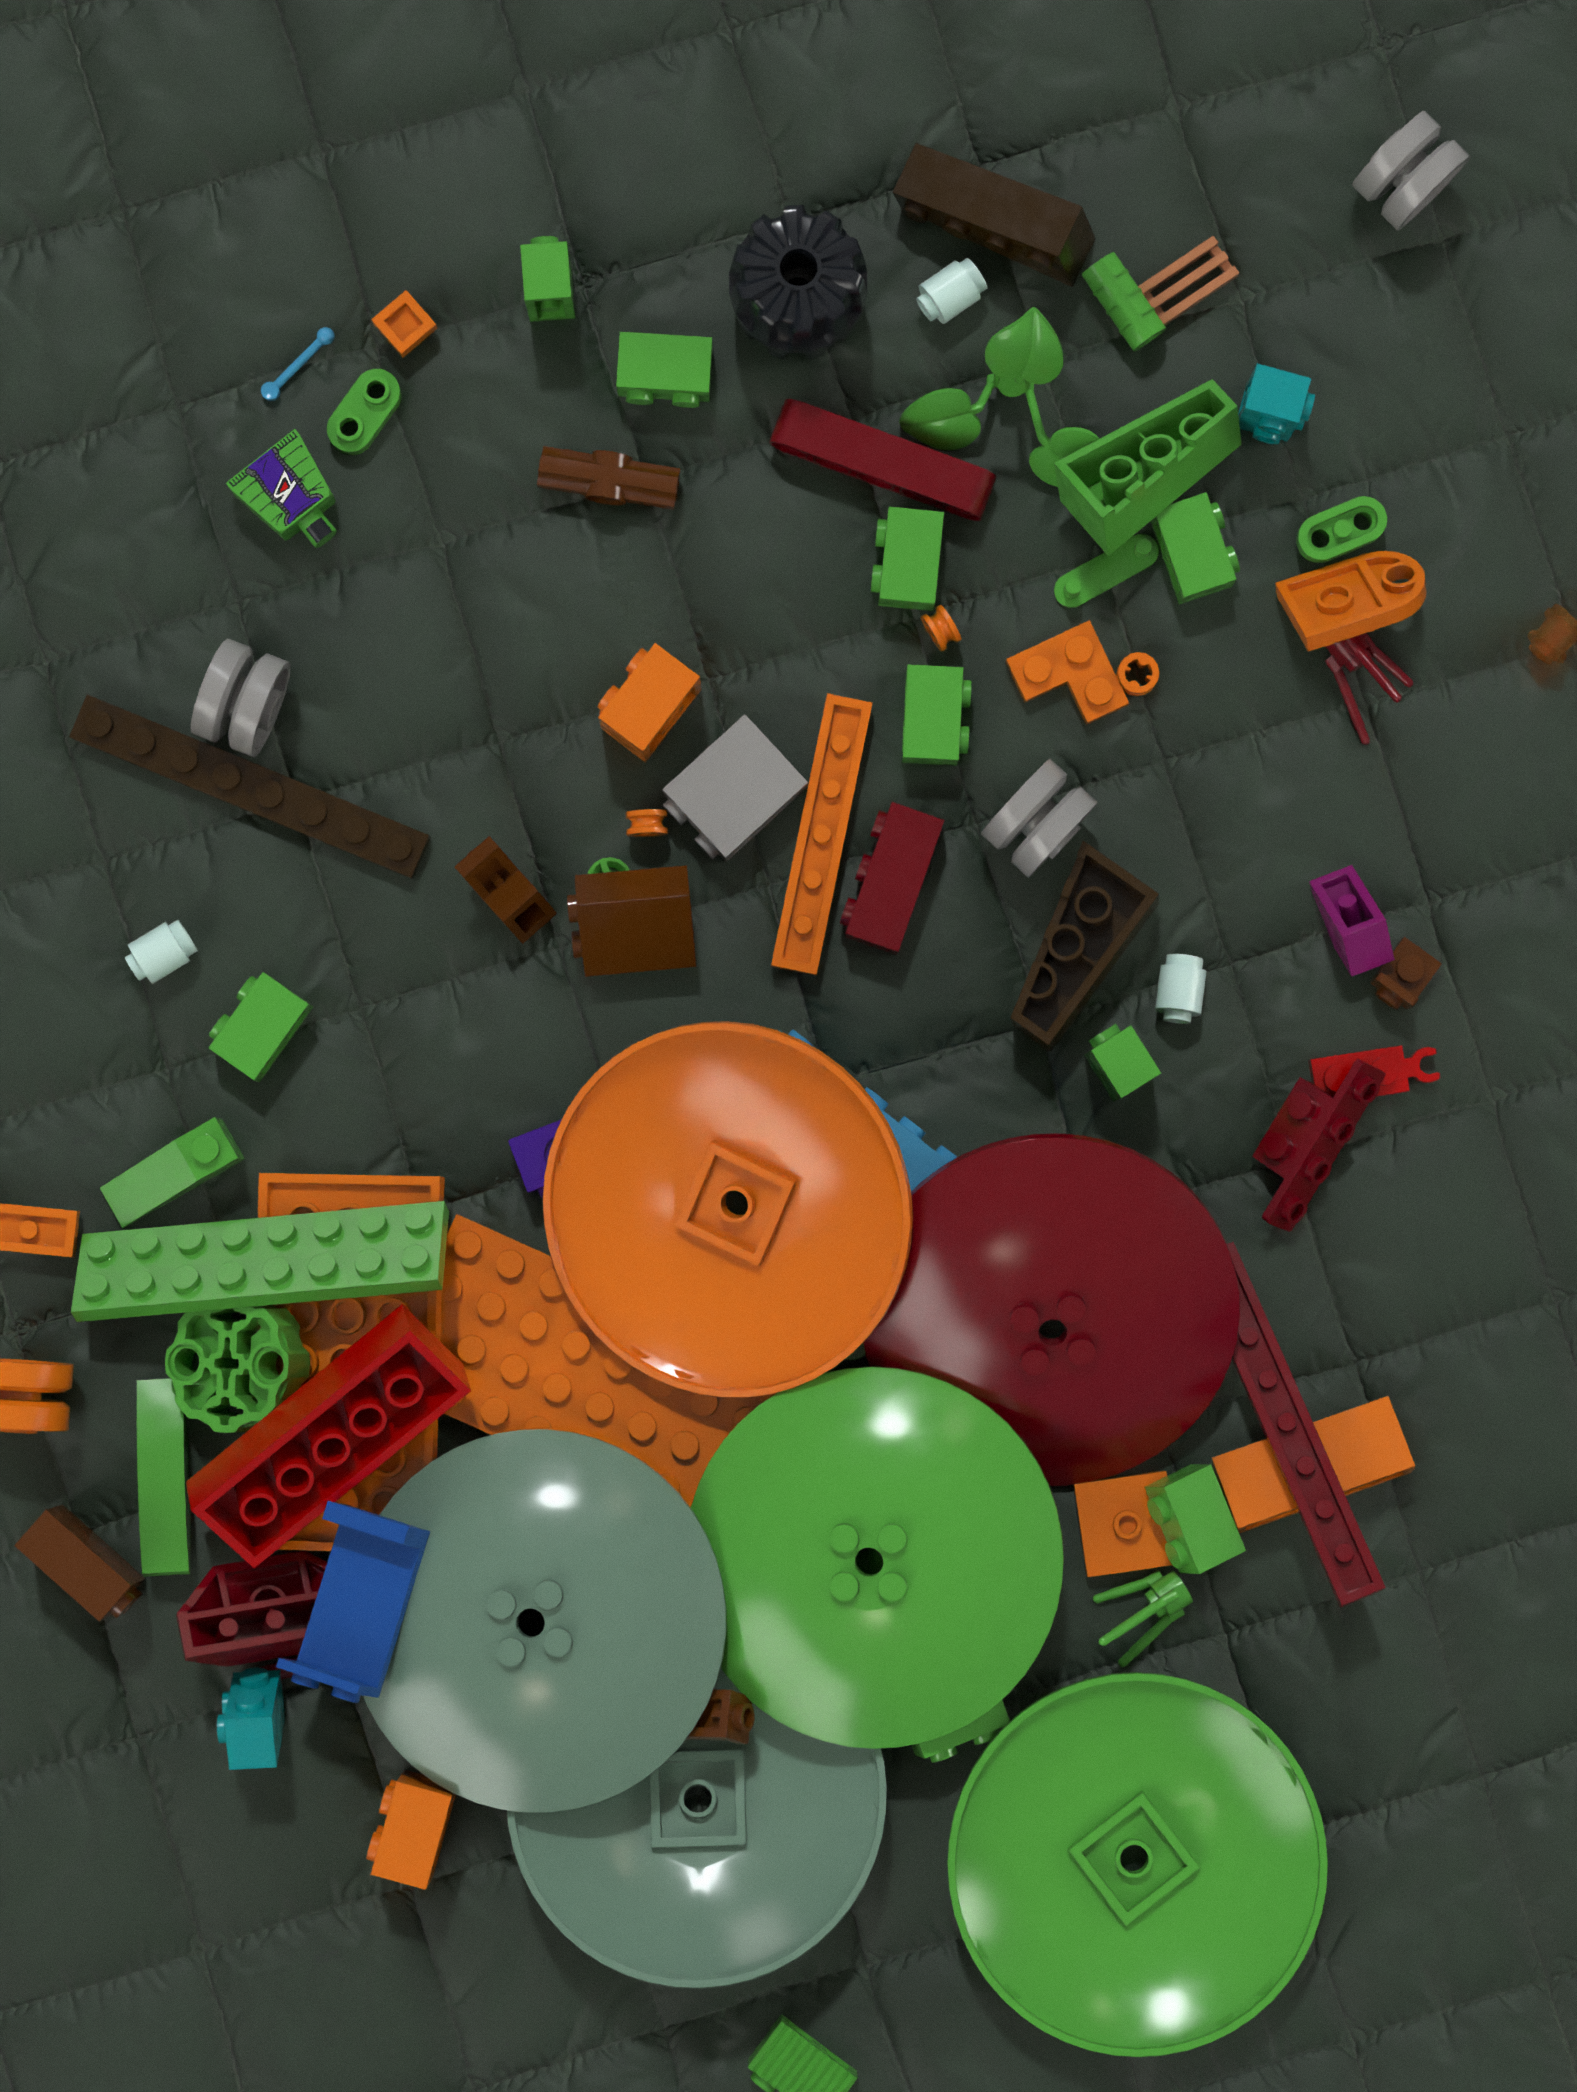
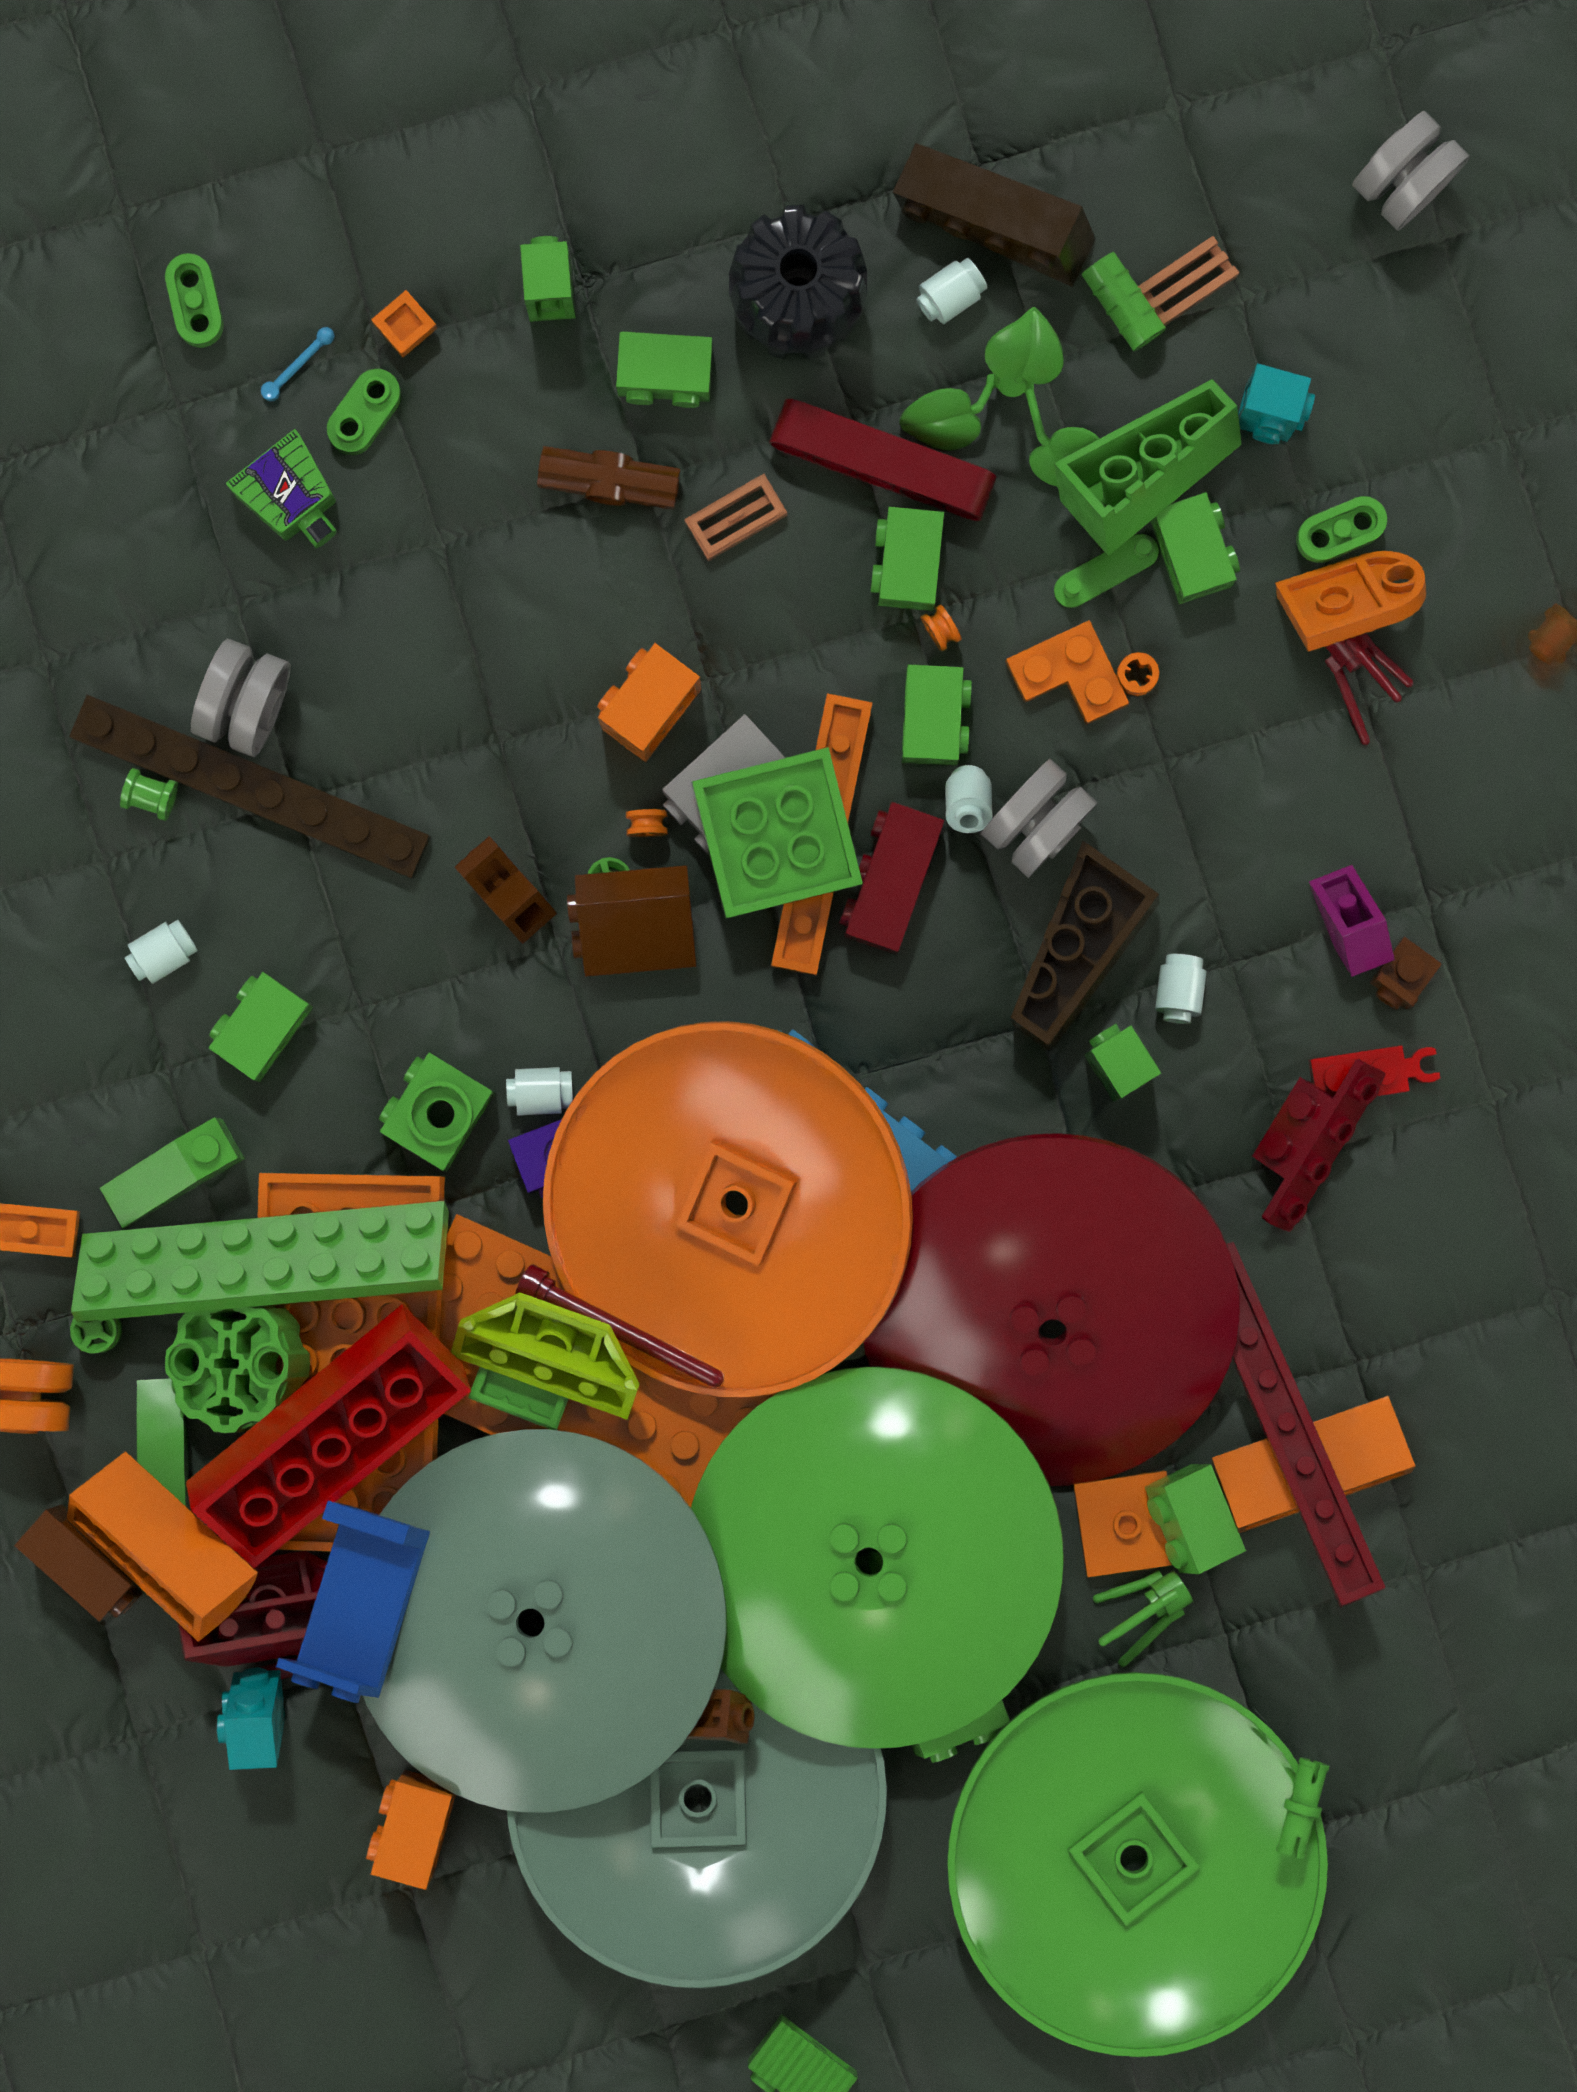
(85, 1332): none -> bright green wheel
(148, 794): none -> bright green bush
(161, 1545): none -> orange brick
(194, 302): none -> bright green plate
(409, 1120): none -> bright green brick
(518, 1398): none -> bright green plate
(538, 1285): none -> dark red piece
(540, 1091): none -> light aqua brick
(550, 1351): none -> lime wedge
(744, 533): none -> nougat tile
(776, 832): none -> bright green plate
(968, 799): none -> light aqua brick
(1302, 1808): none -> bright green pin

